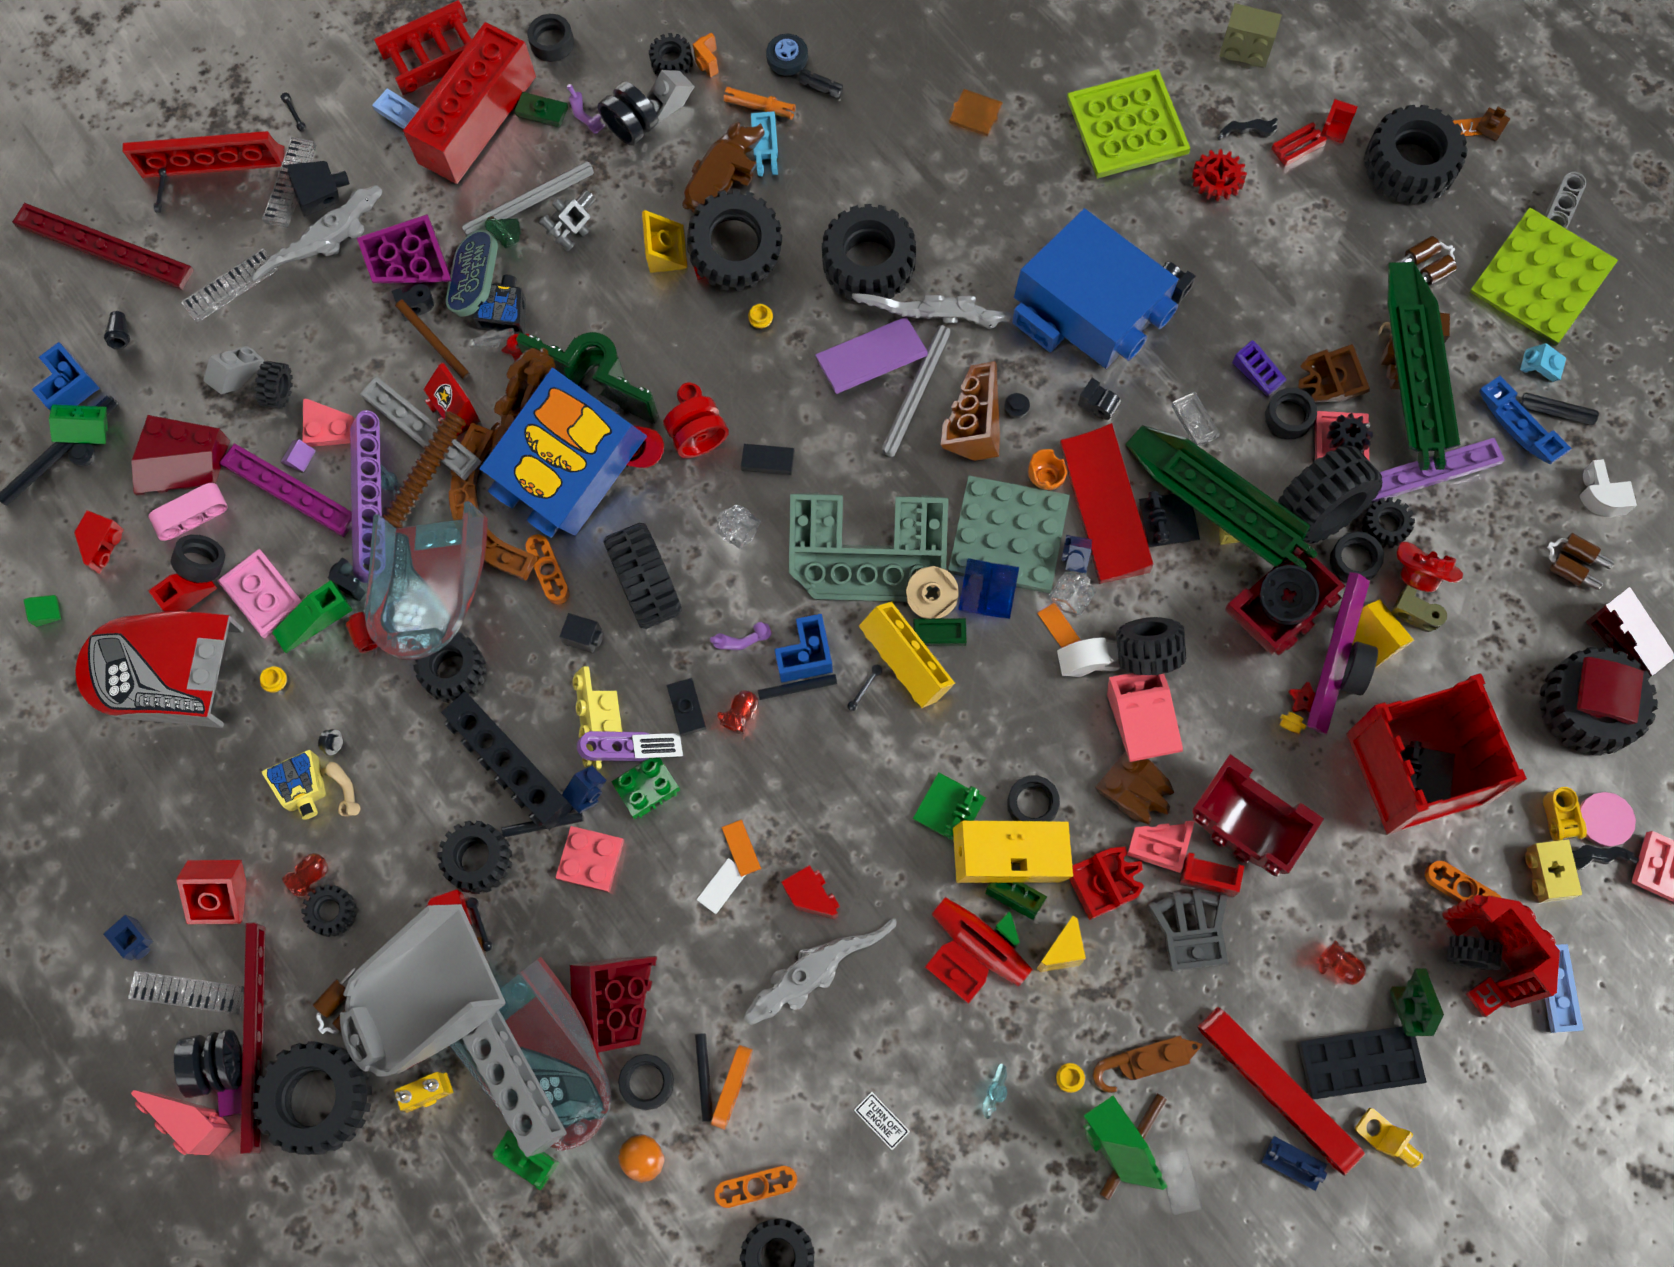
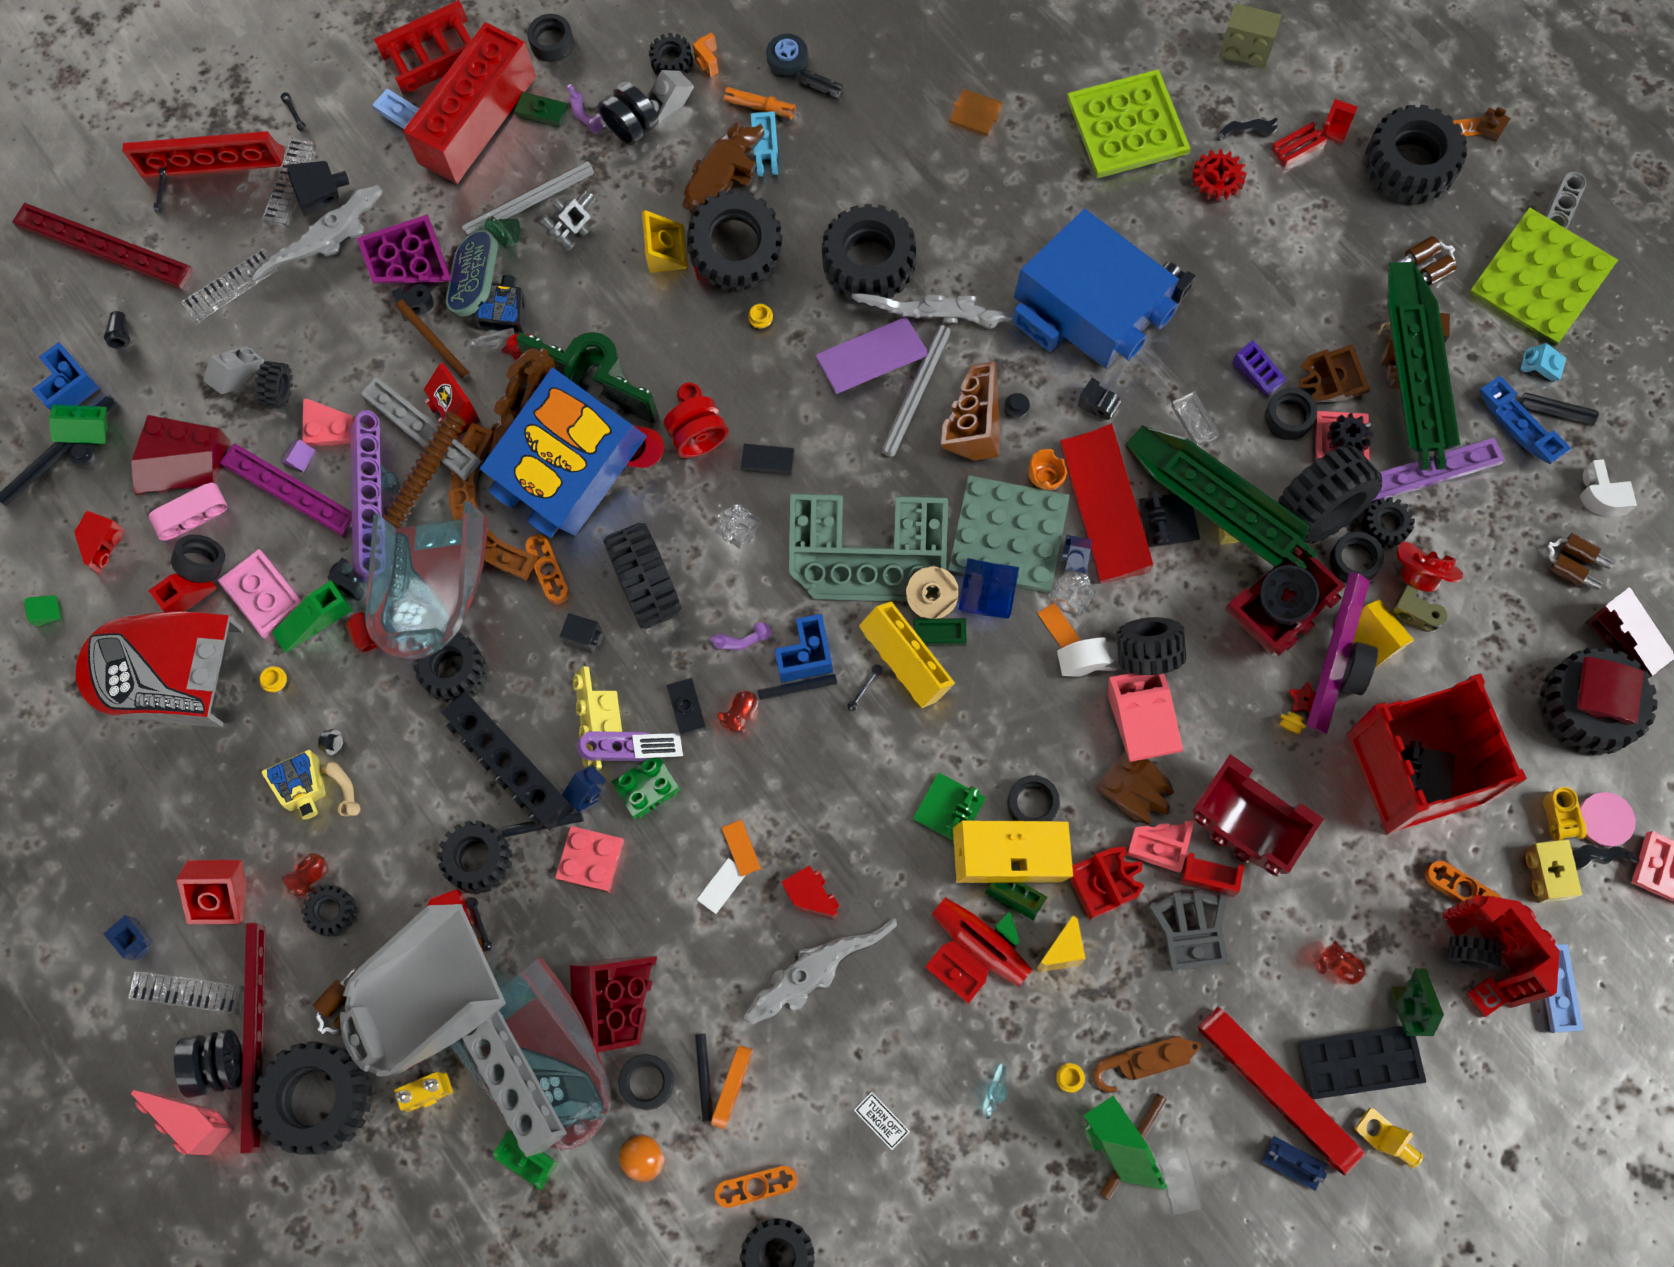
(230, 1102): magenta tile -> none

